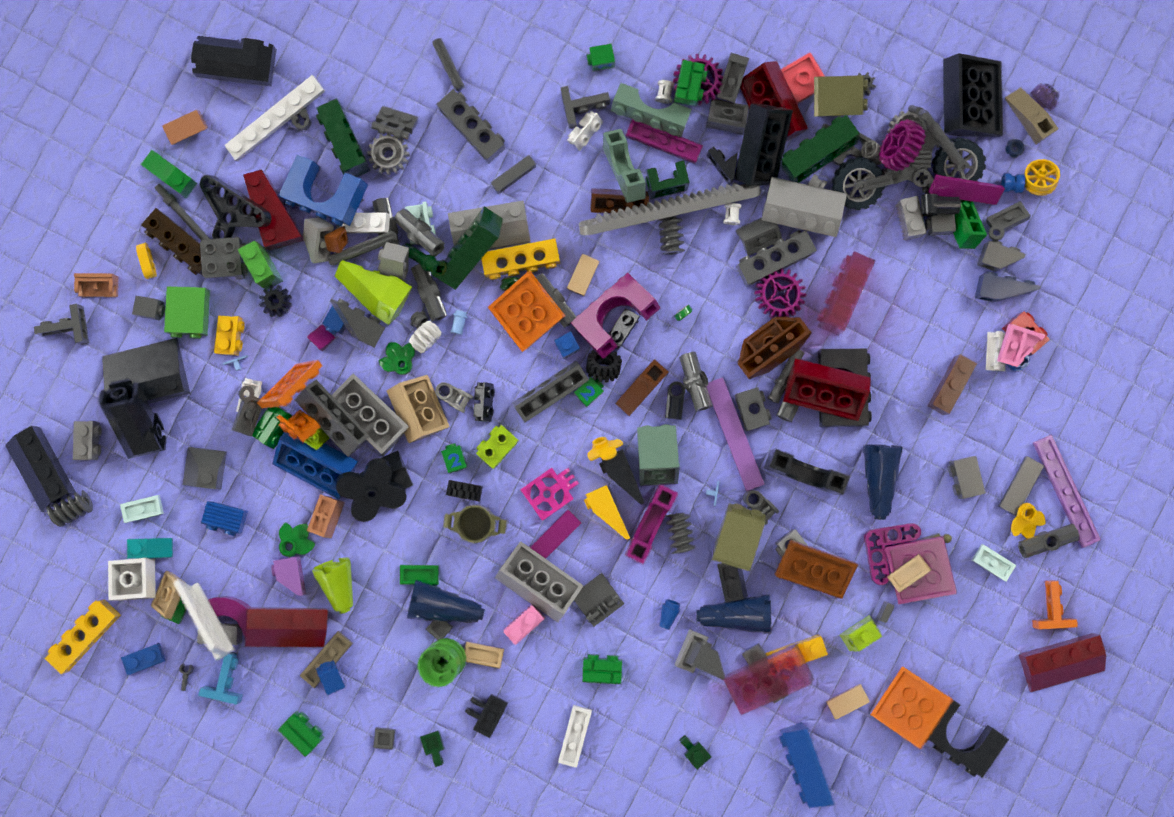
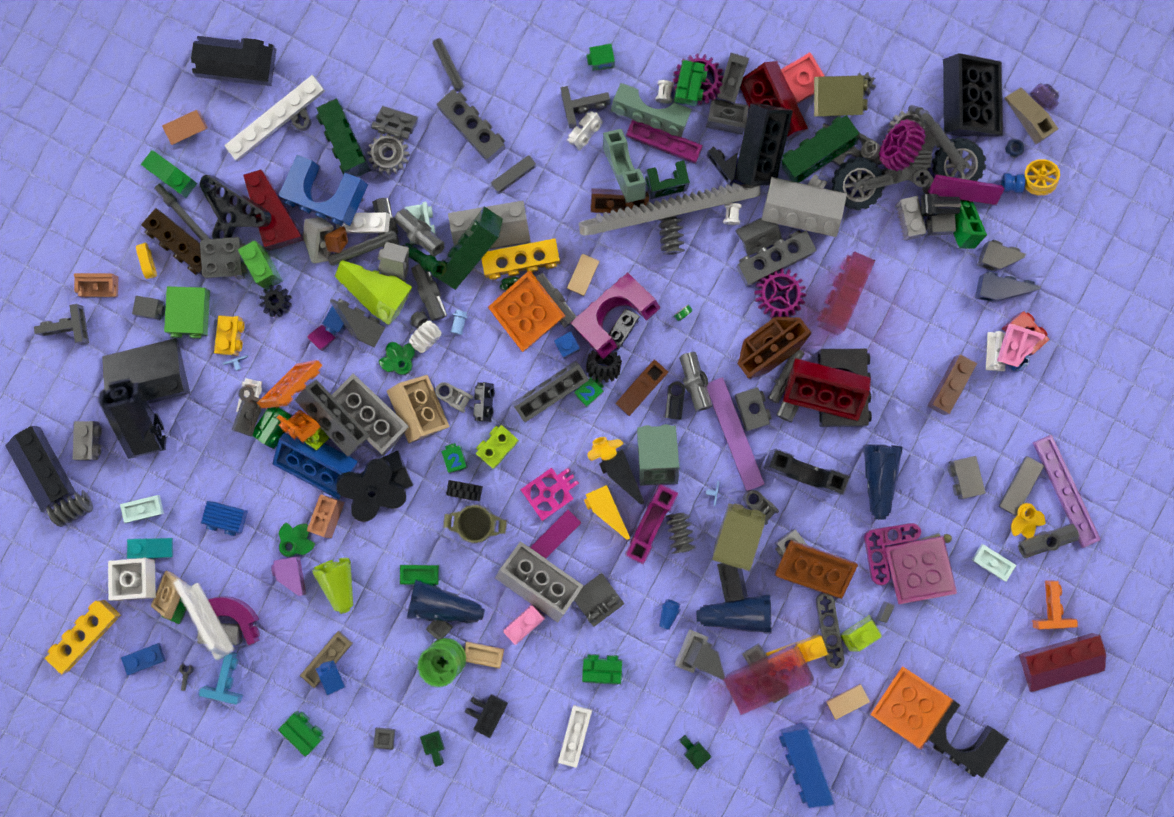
(204, 468): dark grey slope -> none
(285, 627): dark red slope -> none
(831, 630): none -> dark grey beam
(909, 573): tan tile -> none
(1007, 219): dark grey hinge -> none

